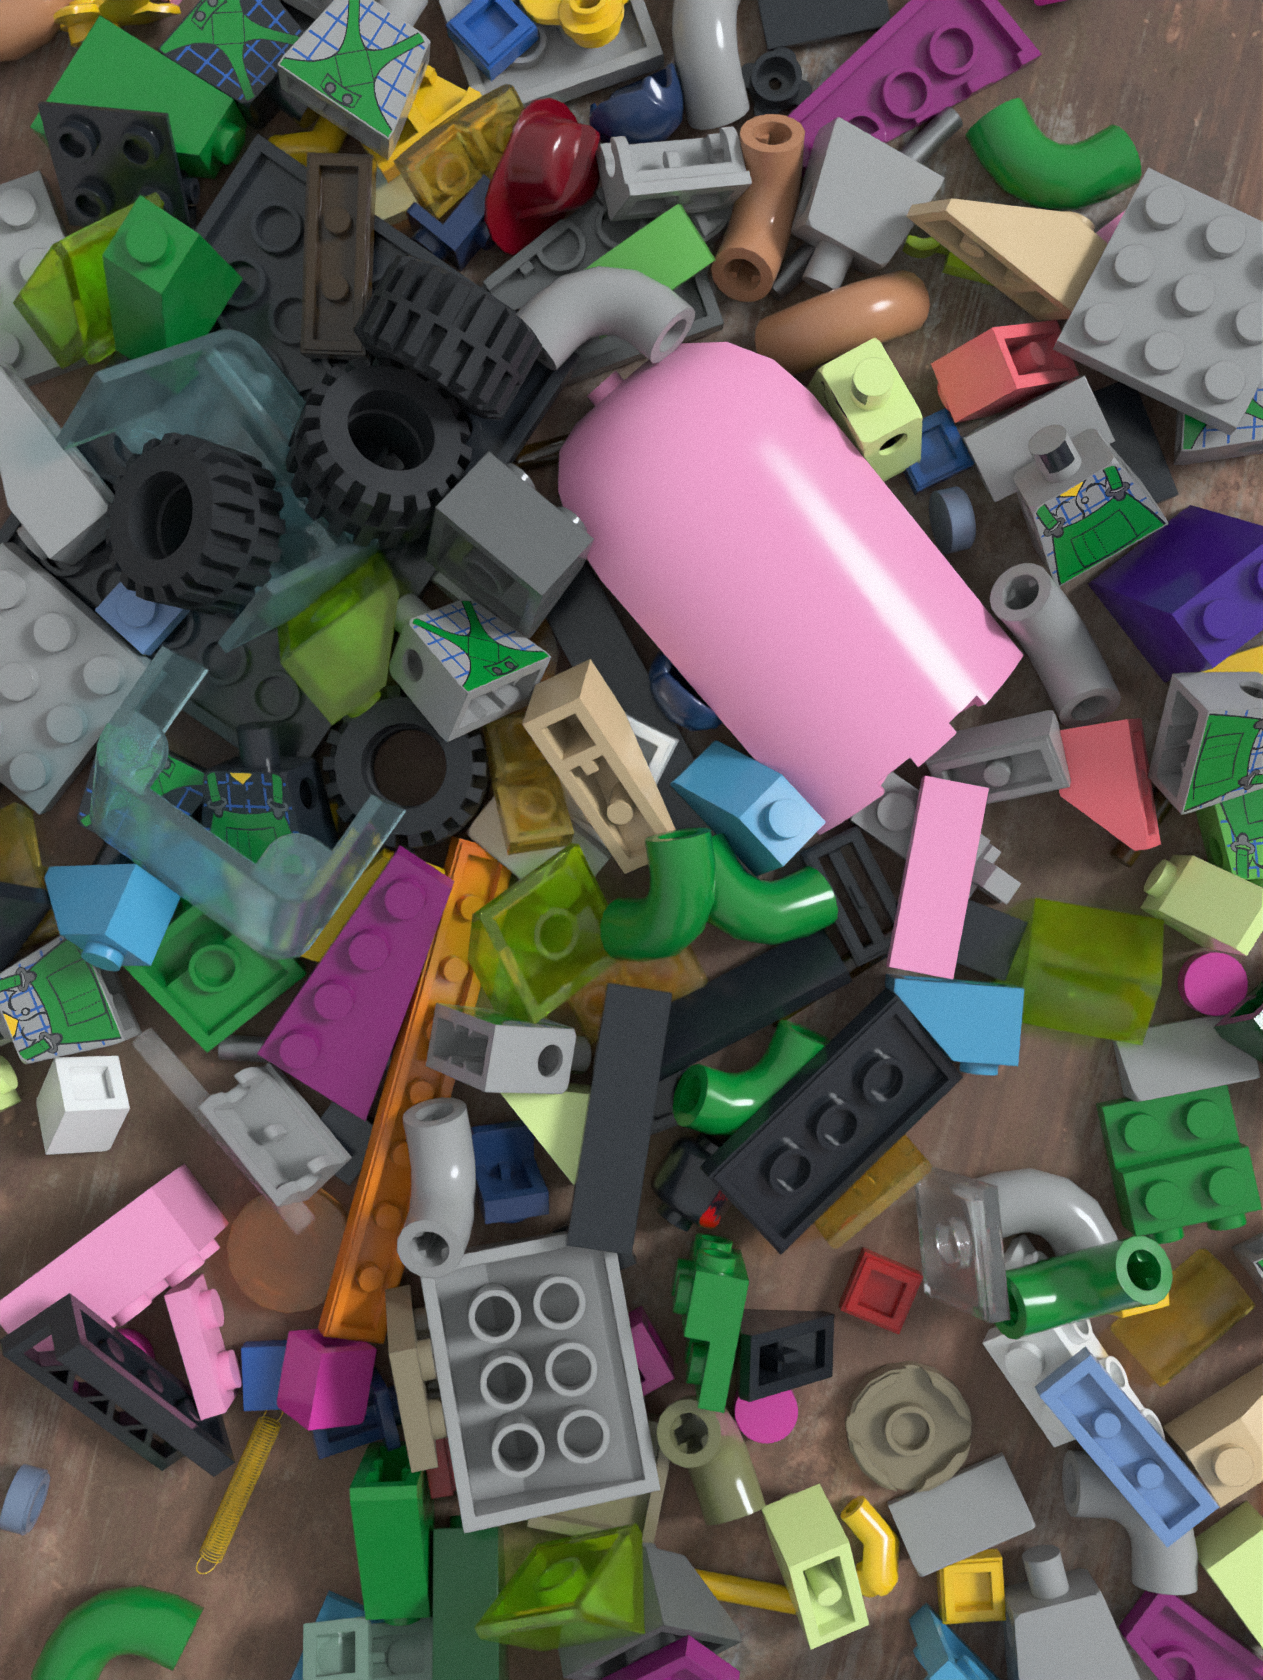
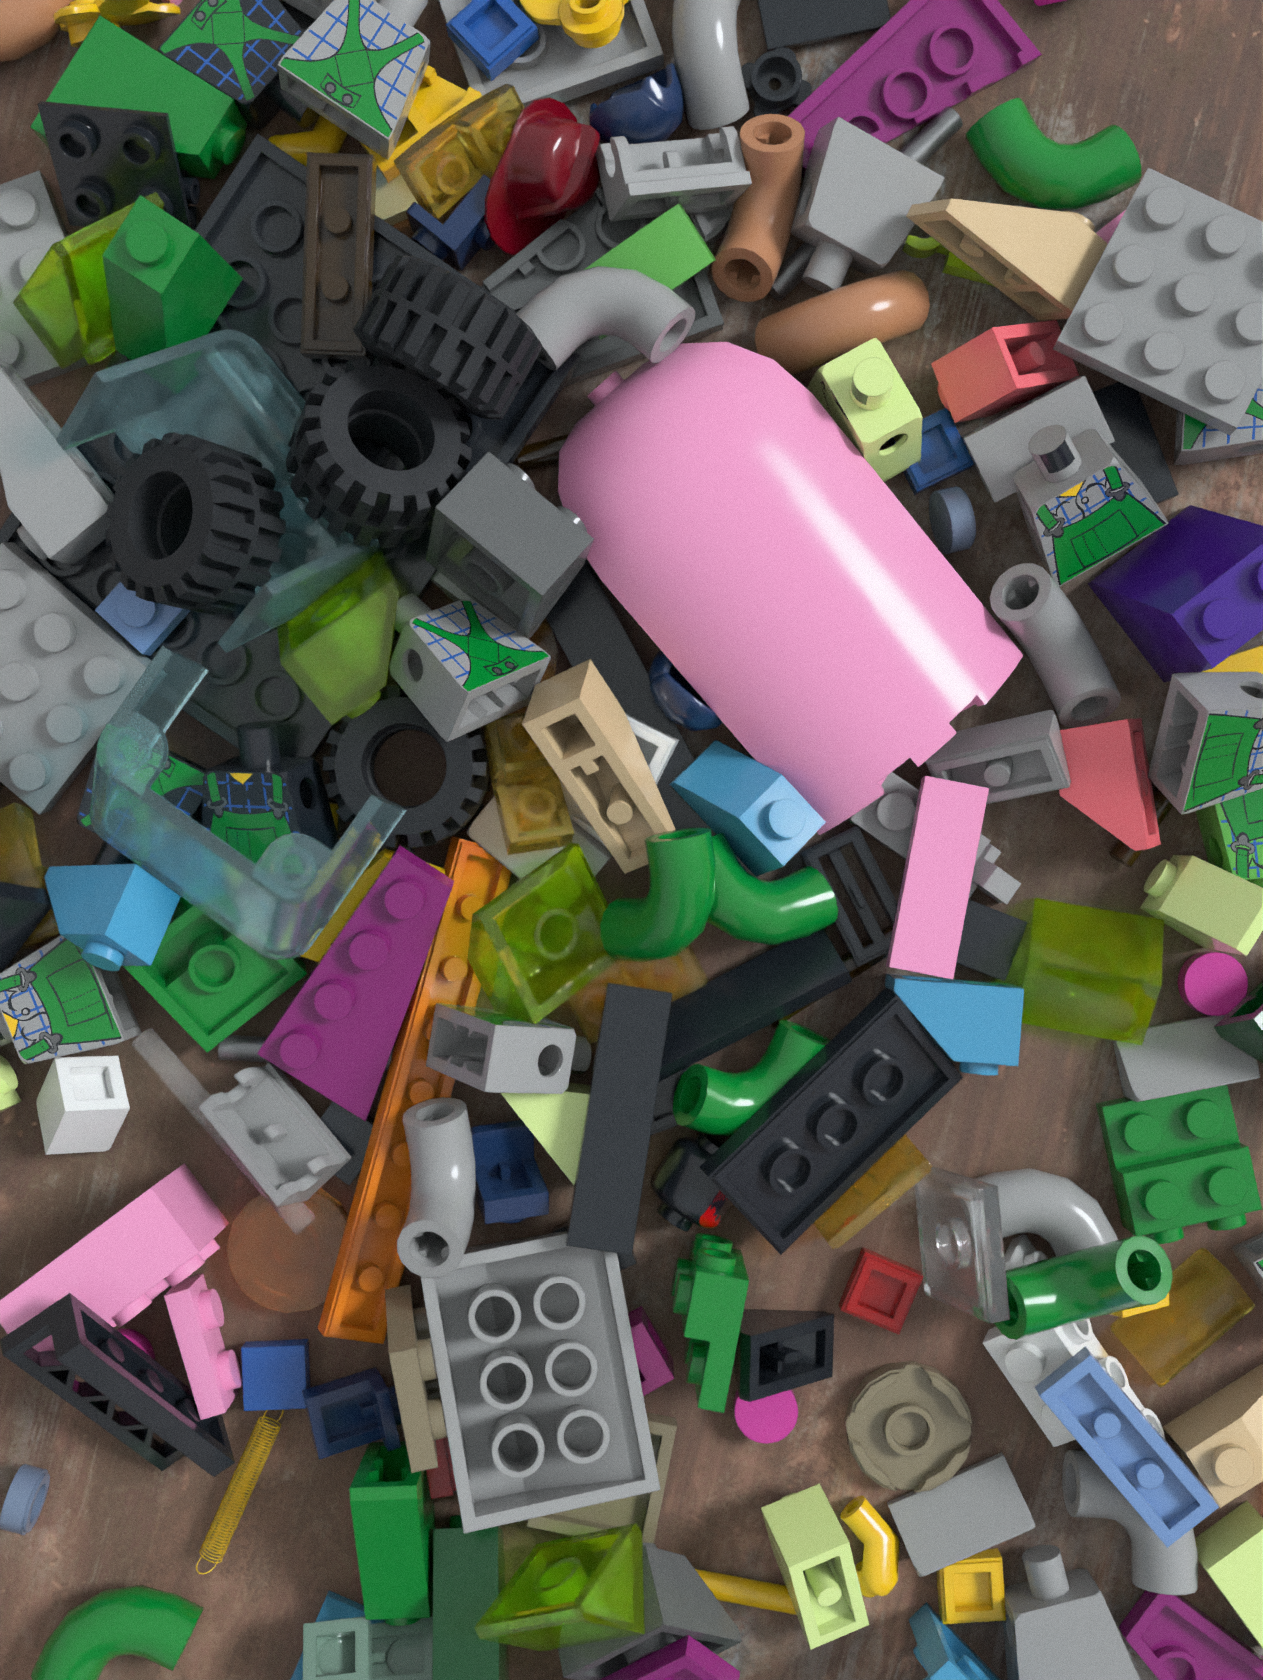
(325, 1380): dark pink panel -> none
(715, 1457): olive cylinder -> none

